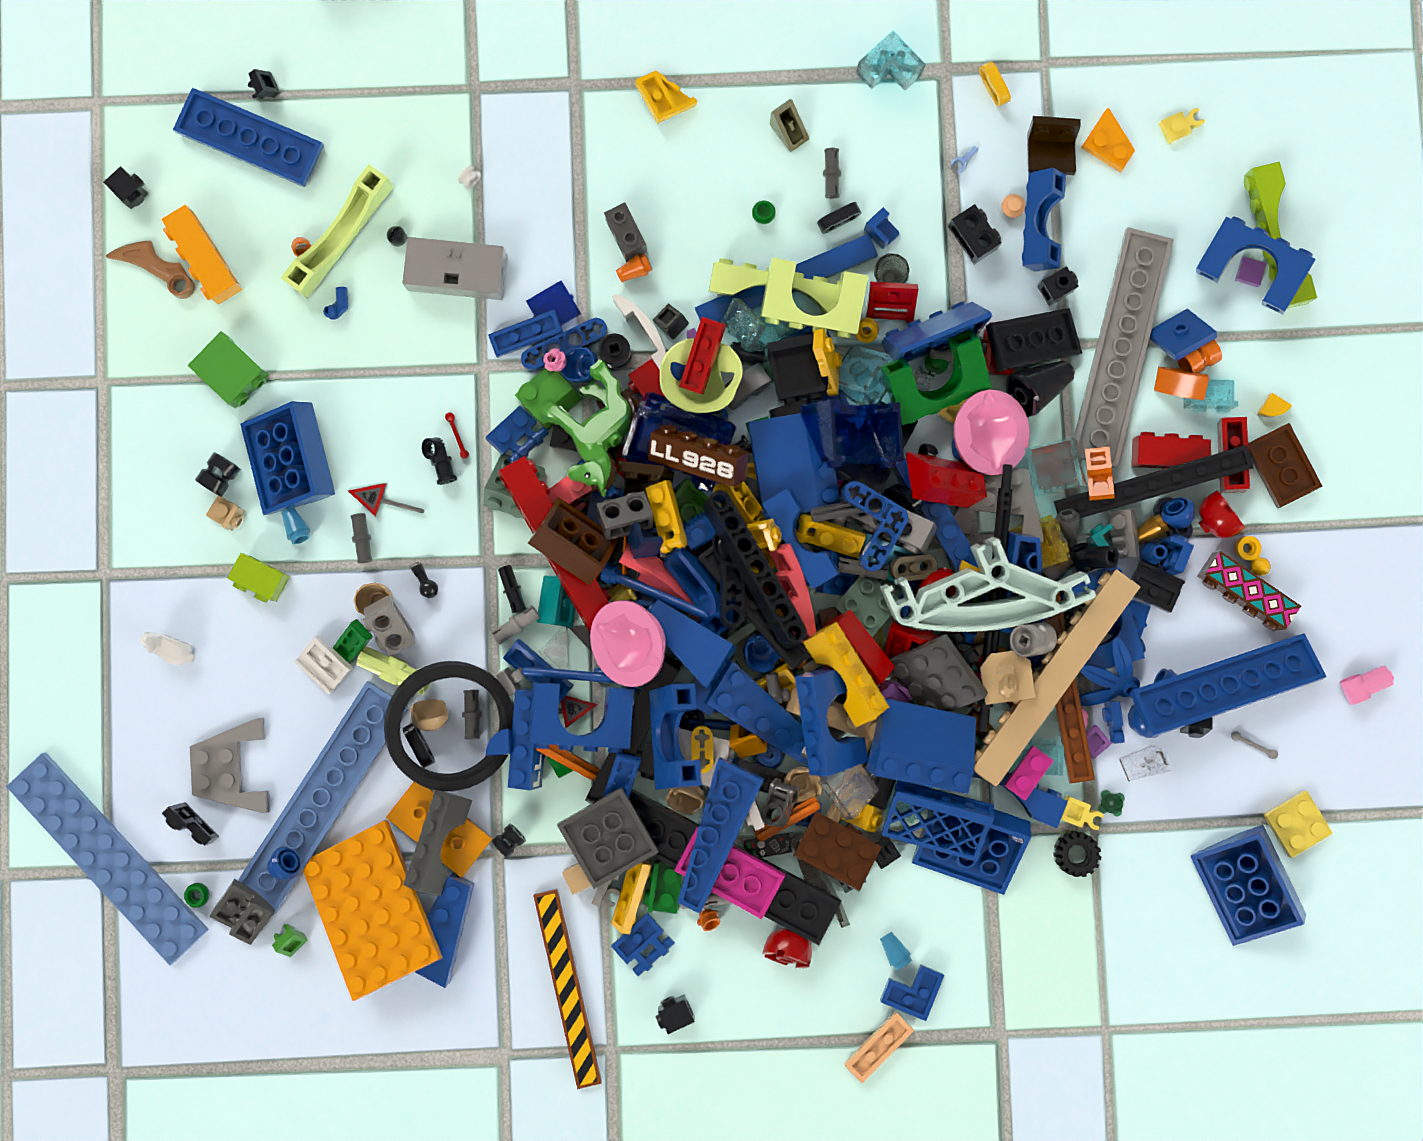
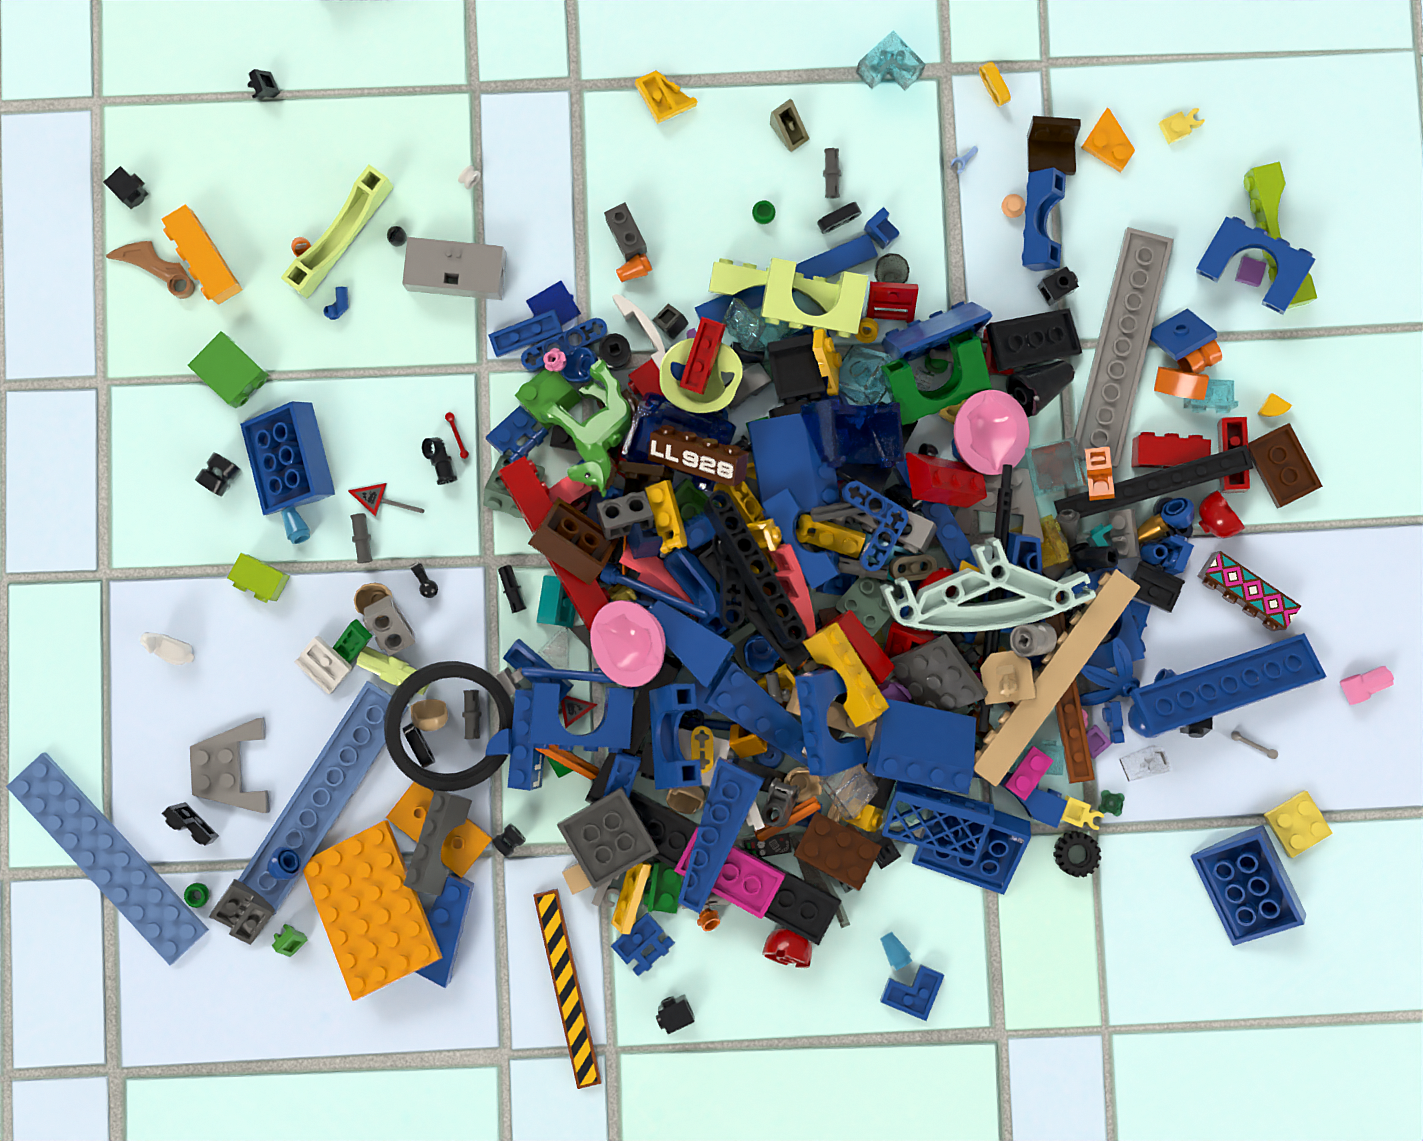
(226, 513): tan bracket -> none
(248, 137): blue plate -> none
(515, 624): light grey pin -> none
(878, 1047): light nougat plate -> none
(969, 237): black brick -> none
(1259, 565): yellow plate -> none

